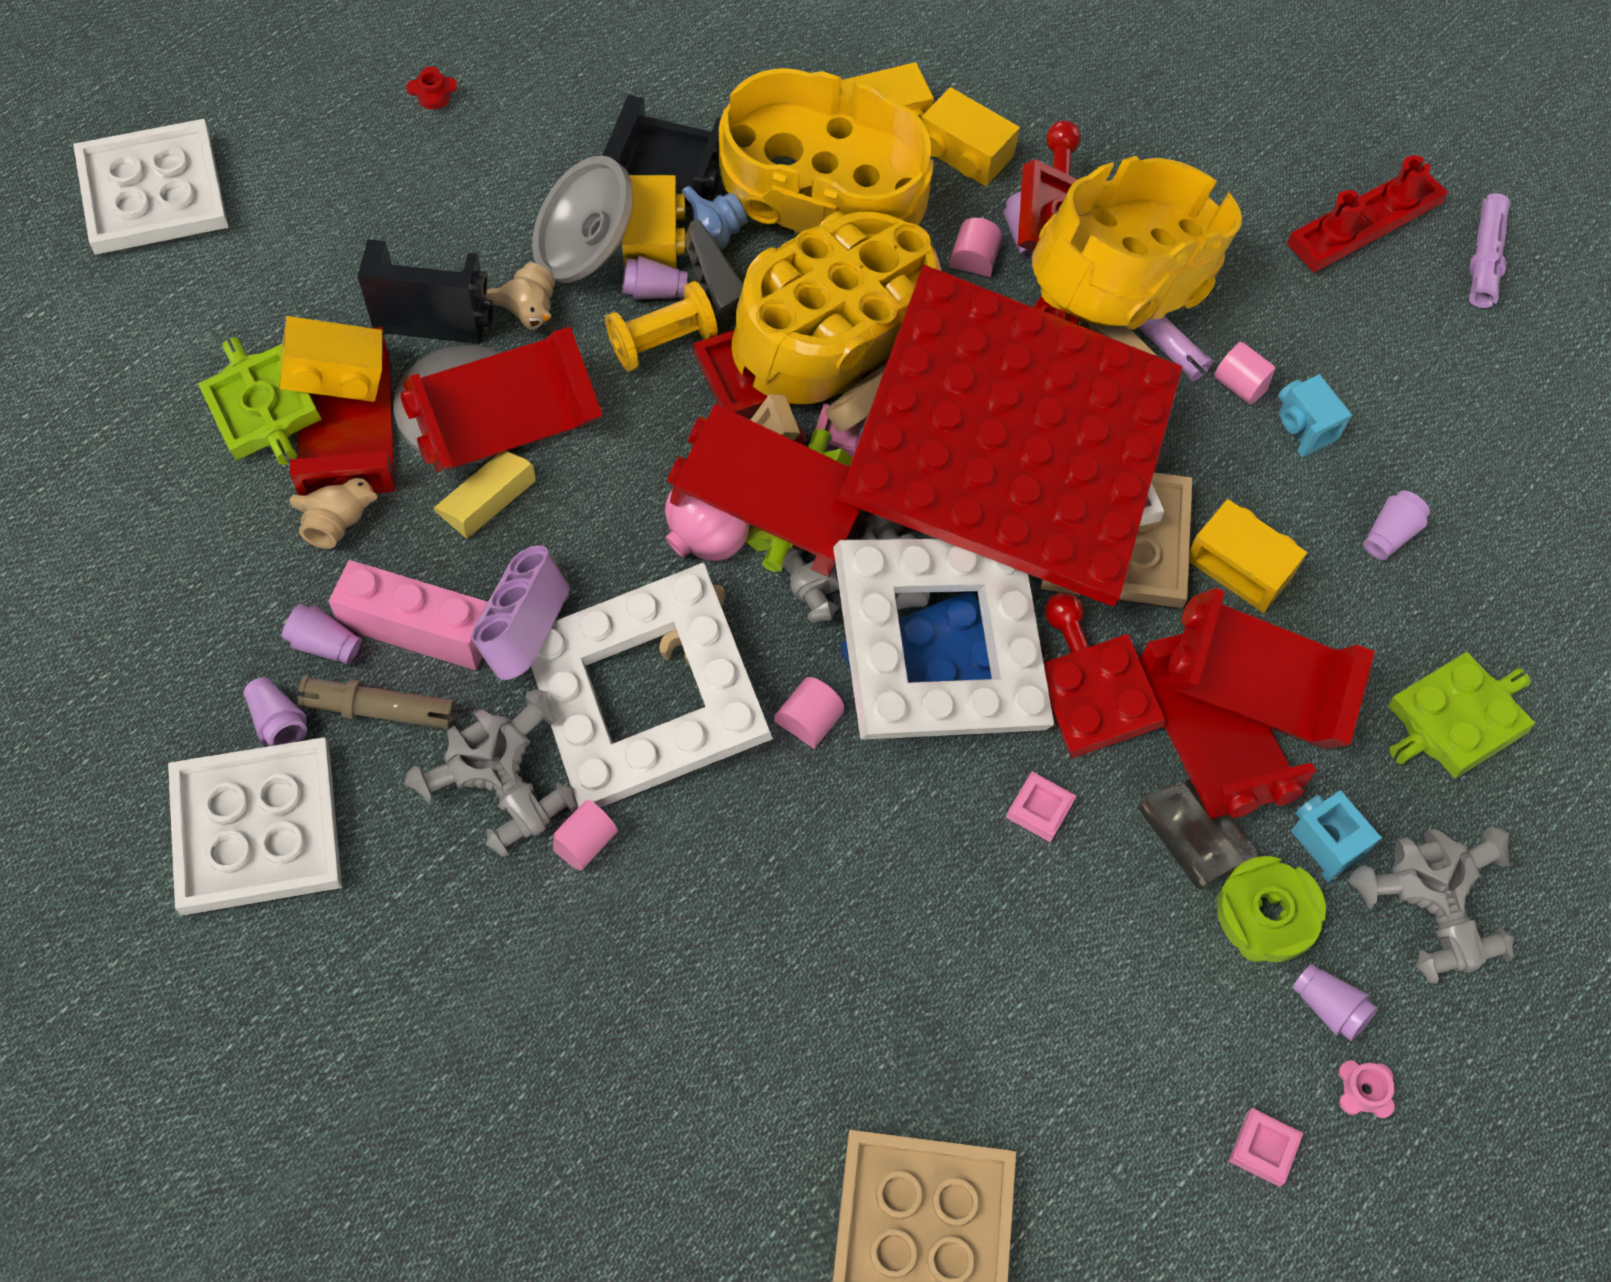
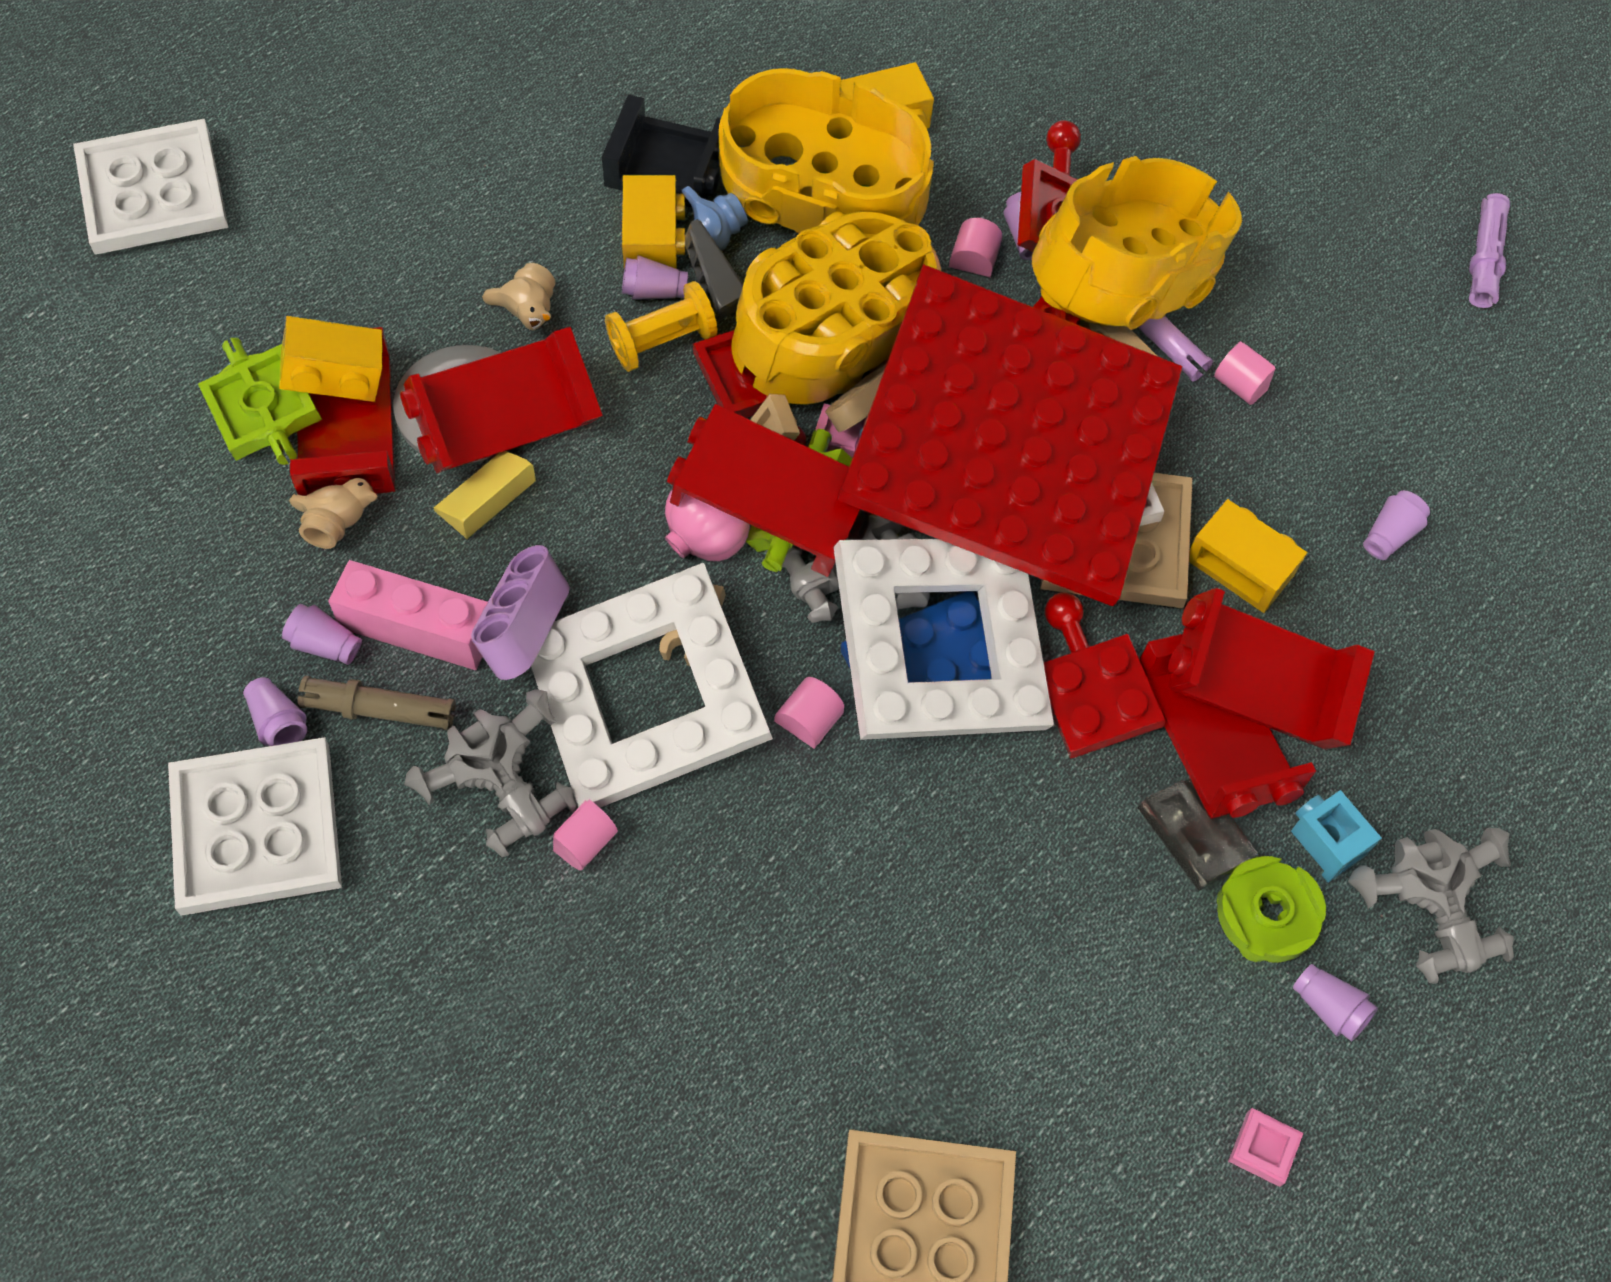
(424, 299): black panel -> none
(432, 88): red plate -> none
(583, 219): light grey dish -> none
(970, 136): yellow piece -> none
(1041, 806): bright pink tile -> none
(1312, 413): medium azure brick -> none
(1365, 218): red plate -> none
(1380, 1081): bright pink plate -> none
(1460, 715): lime plate -> none

